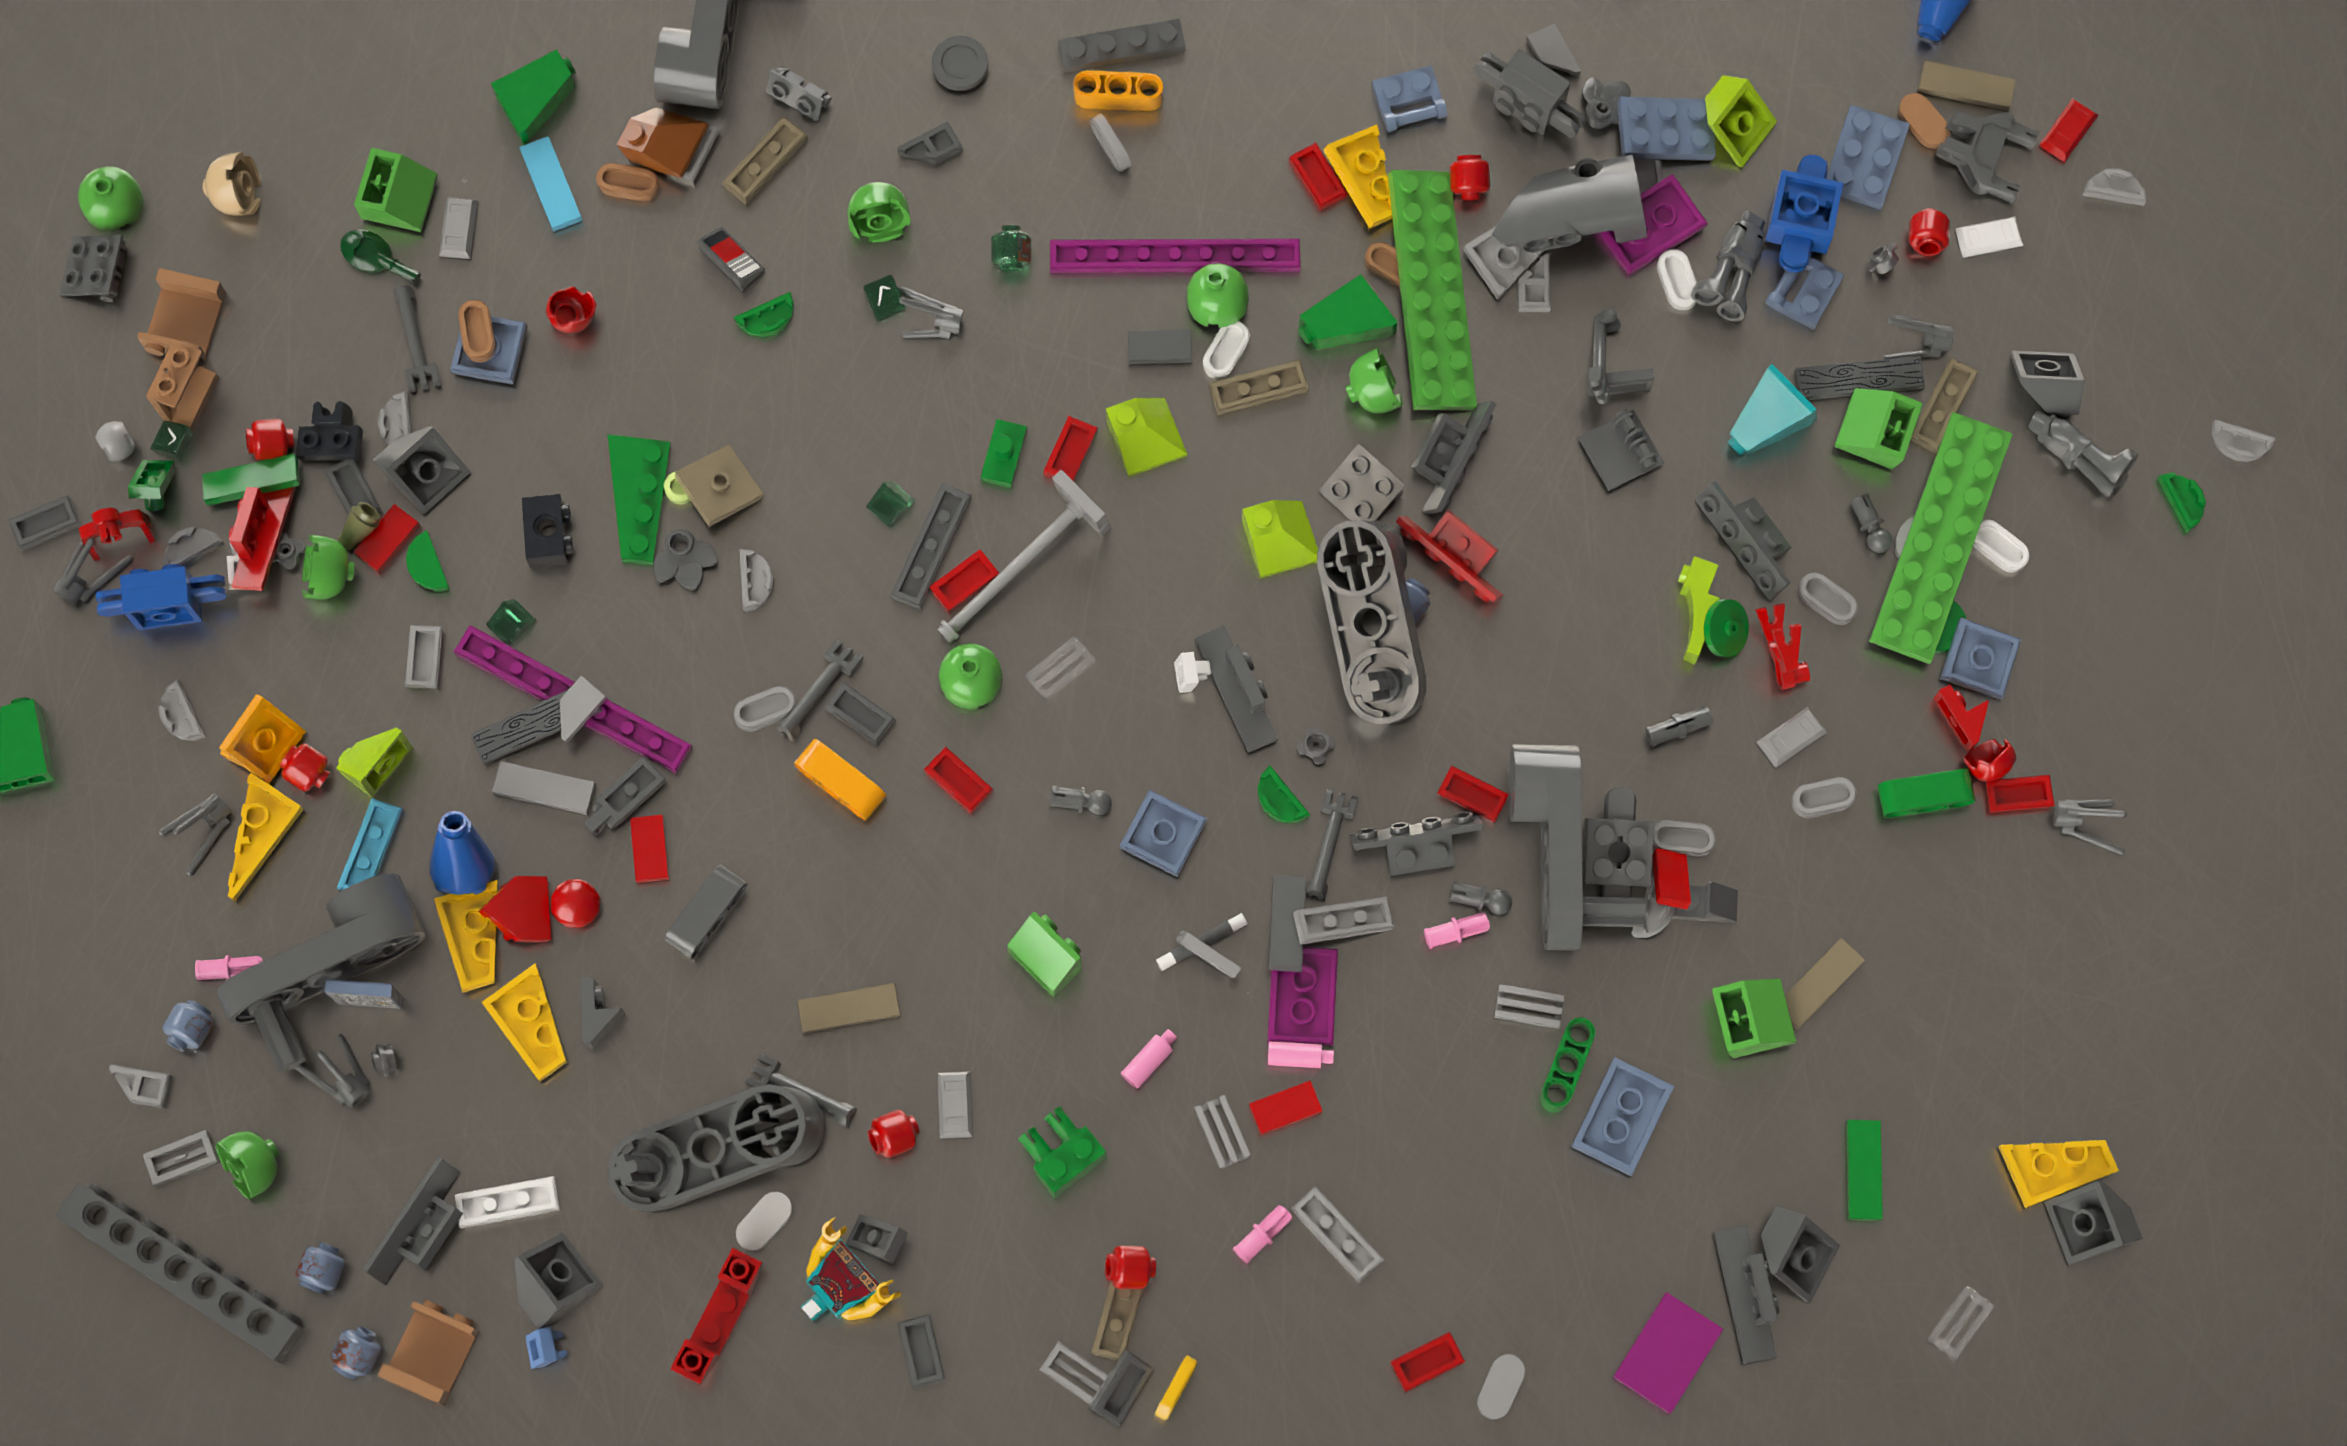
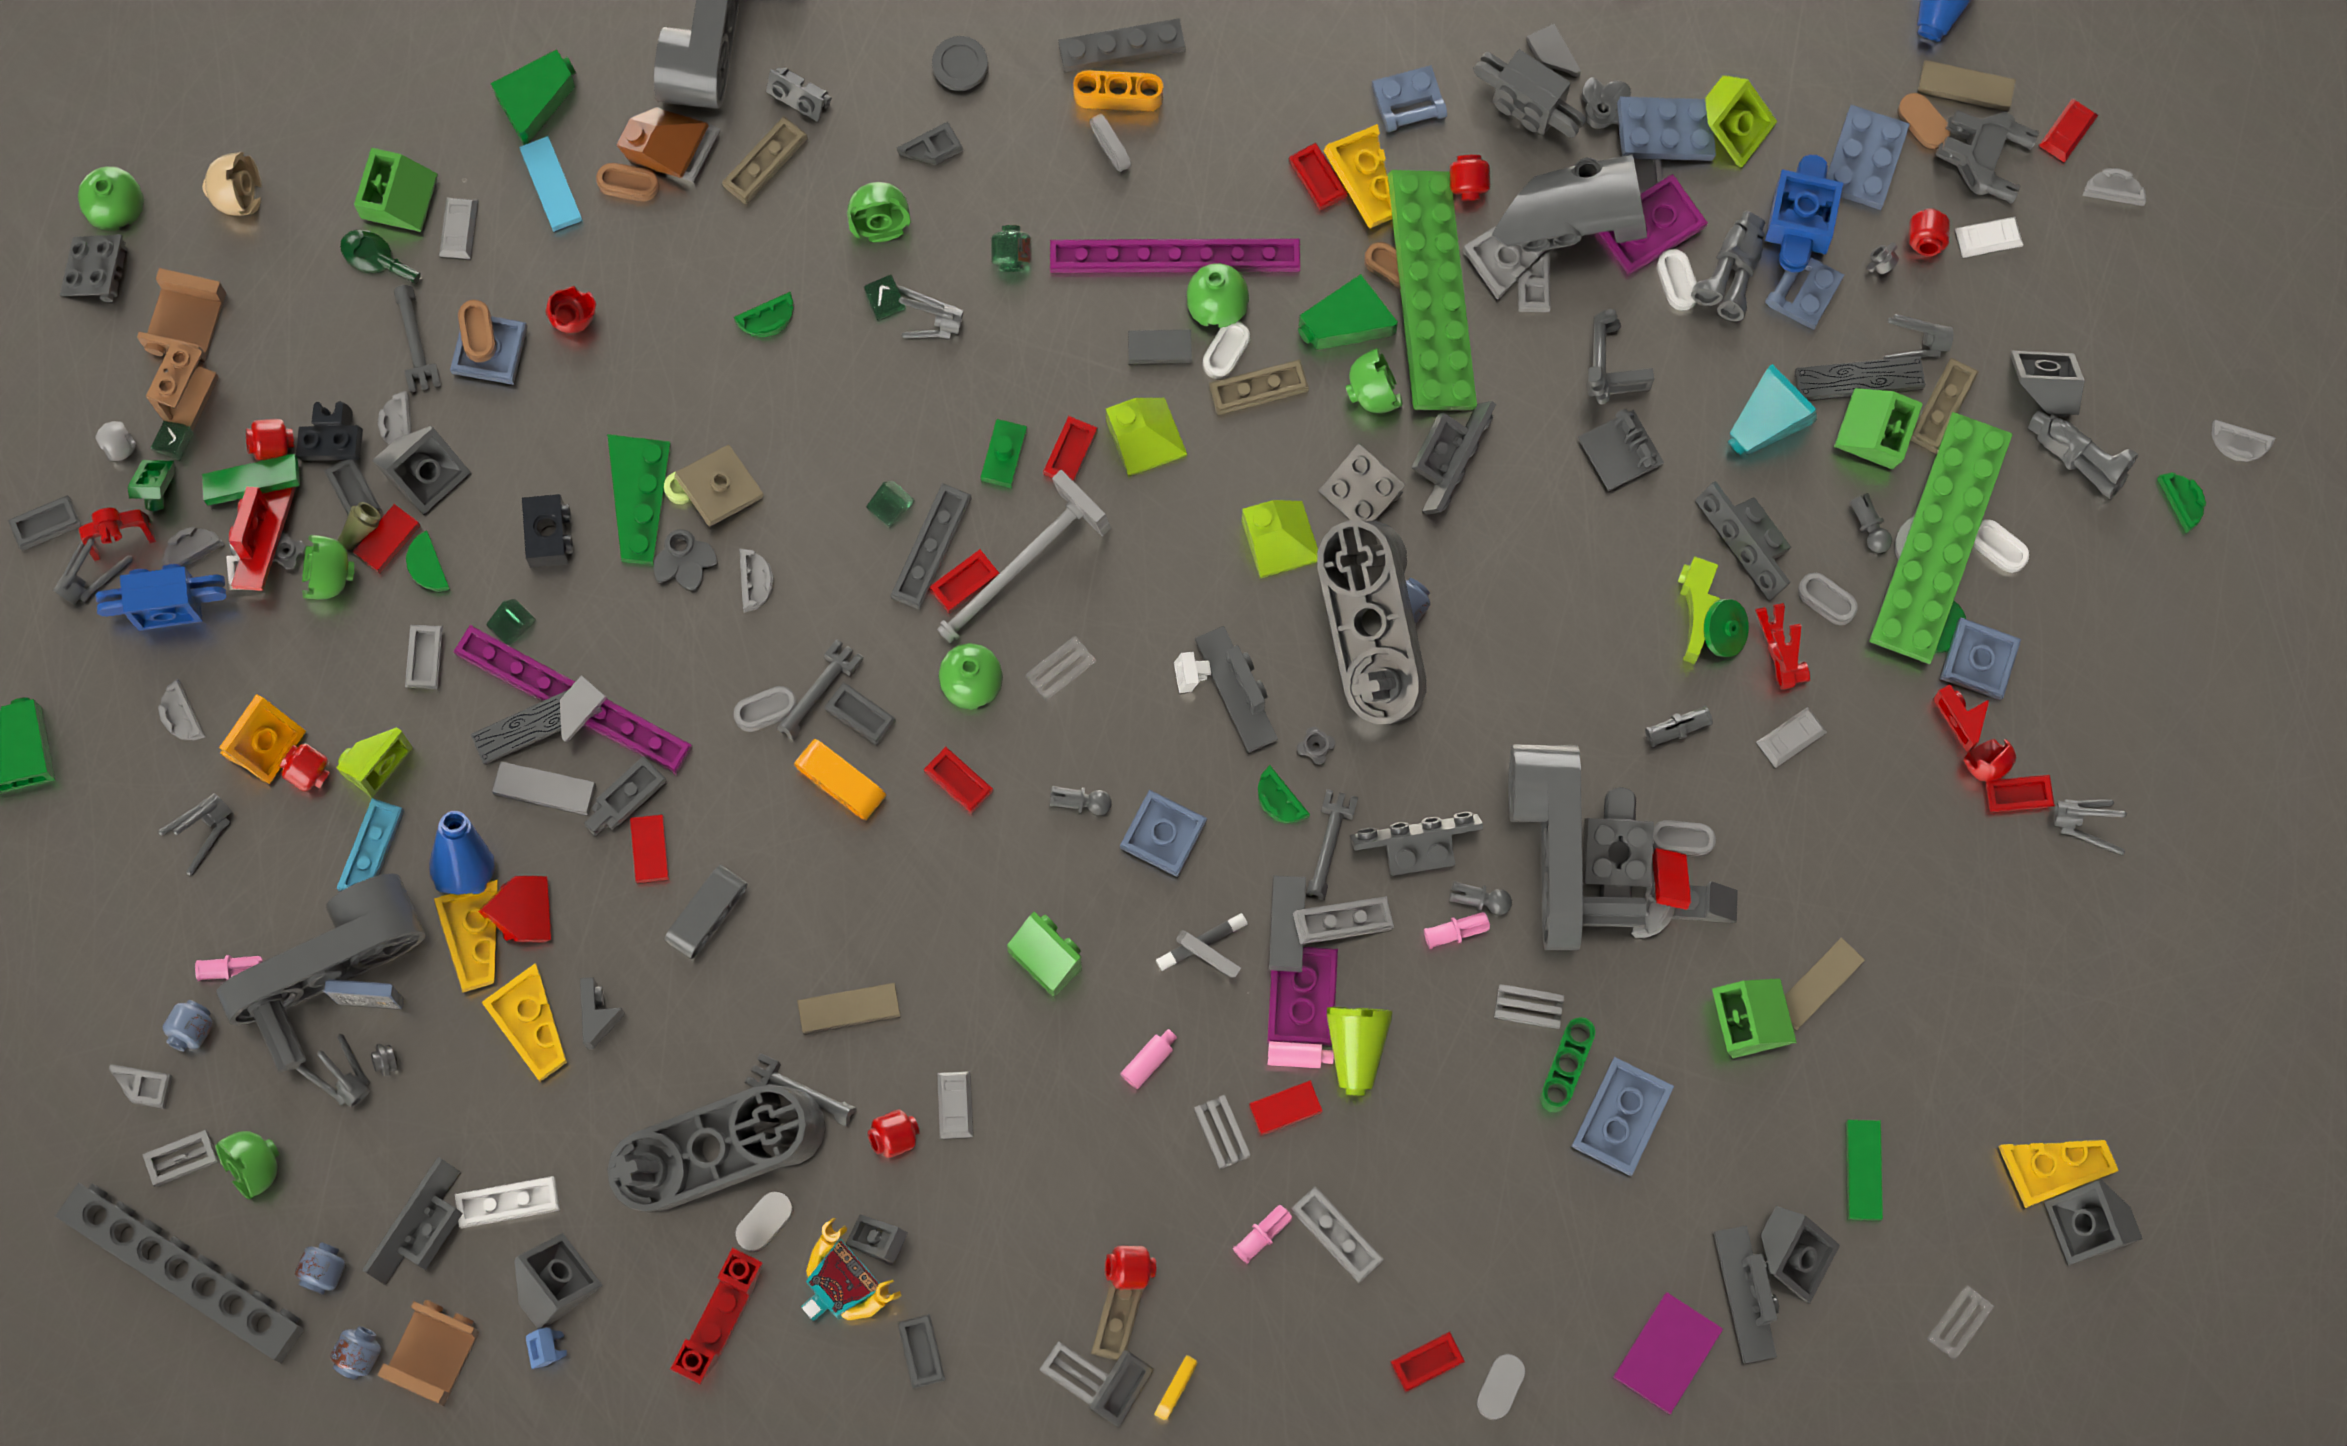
(264, 823): yellow wing -> none
(575, 903): red hair -> none
(730, 257): slope -> none
(1070, 1161): green brick -> none
(1357, 1045): none -> lime cone
(1457, 547): red bracket -> none
(1473, 794): red tile -> none
(1823, 797): light grey tile -> none
(1926, 793): green beam -> none

